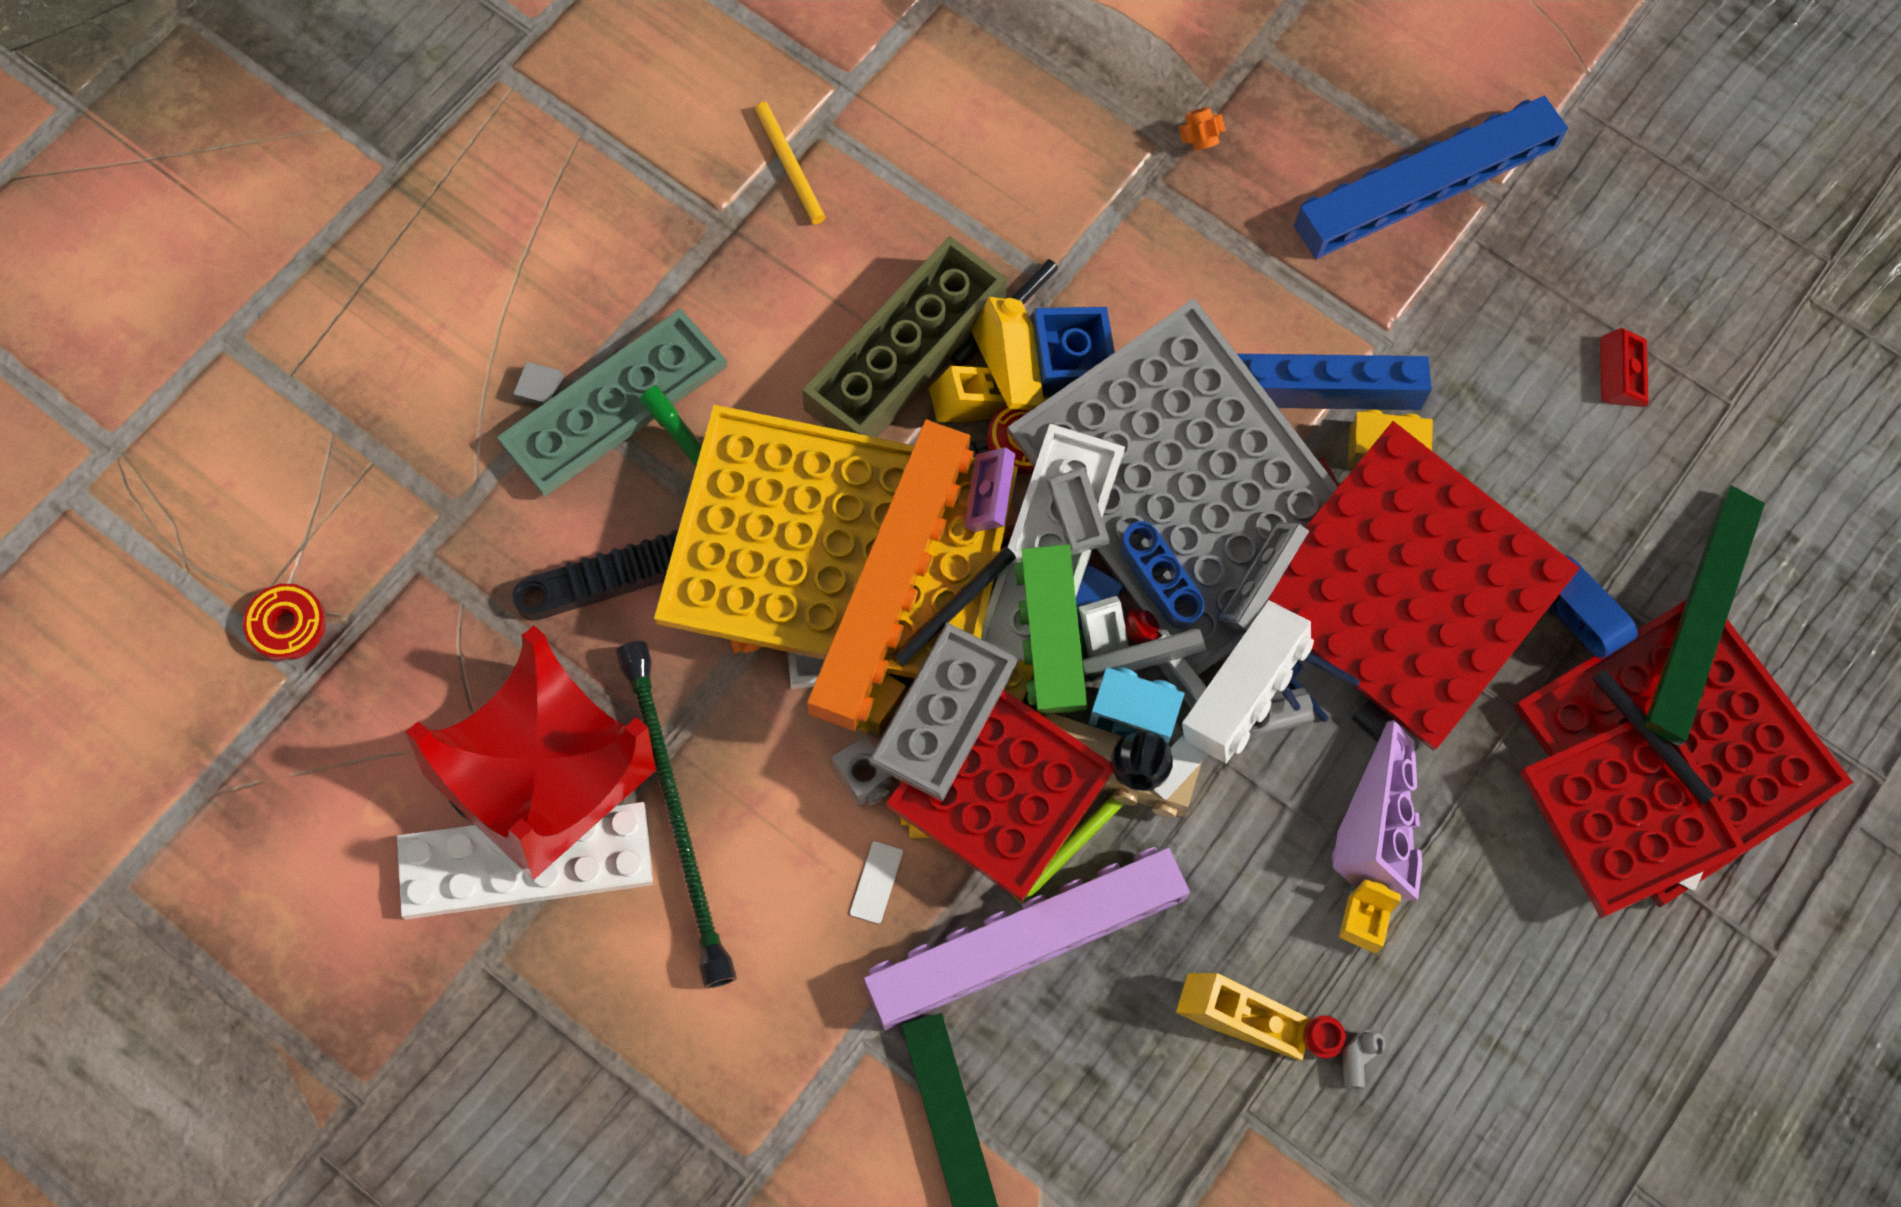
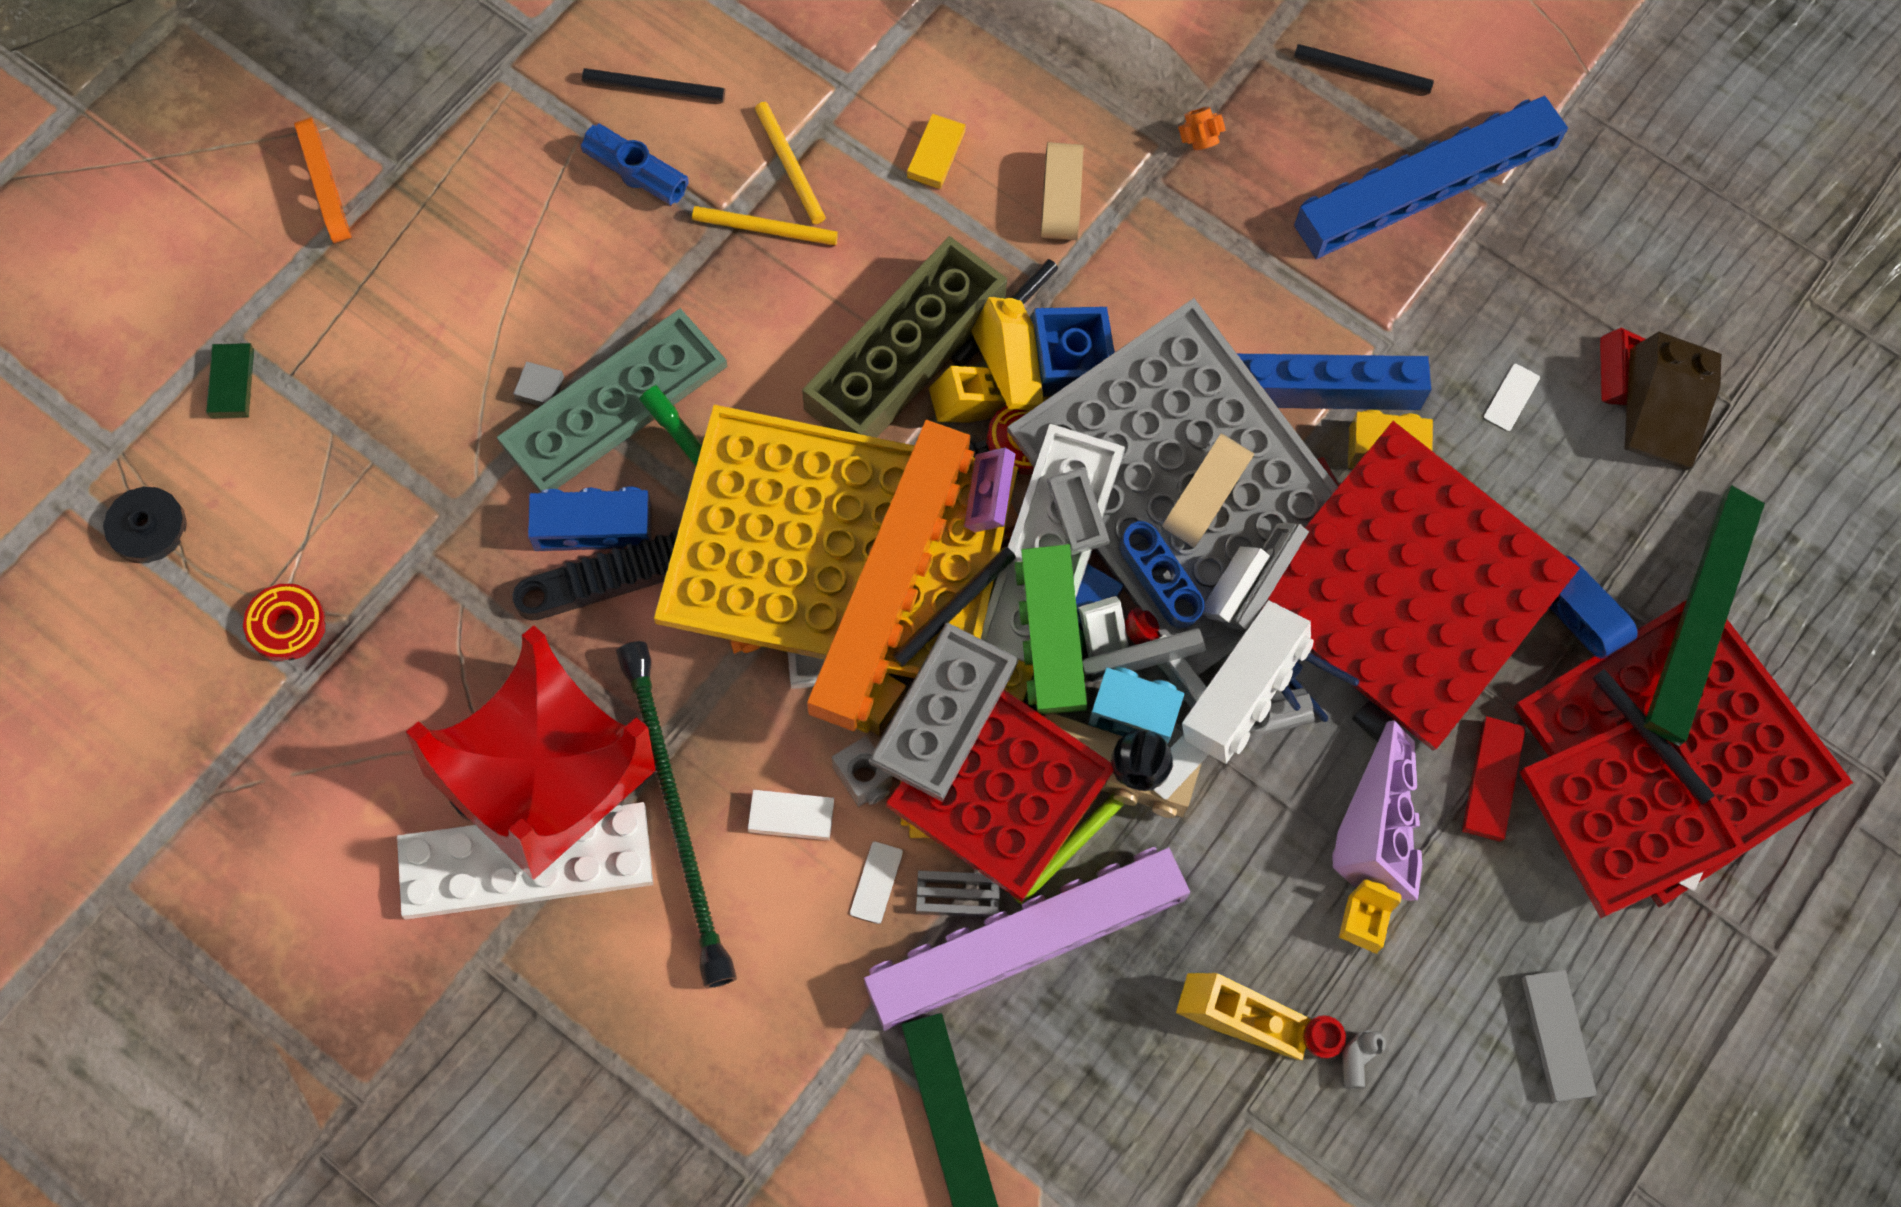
(157, 536): none -> black plate
(230, 380): none -> dark green tile
(322, 180): none -> orange beam
(589, 519): none -> blue brick
(620, 153): none -> blue piece
(653, 85): none -> black bar
(765, 225): none -> yellow bar
(791, 815): none -> white tile
(936, 151): none -> yellow tile
(956, 878): none -> light grey tile
(1062, 191): none -> tan beam
(1207, 490): none -> tan beam
(1235, 583): none -> white tile
(1364, 68): none -> black bar
(1493, 779): none -> red tile
(1512, 397): none -> white sticker
(1559, 1036): none -> light grey tile
(1670, 398): none -> dark brown slope

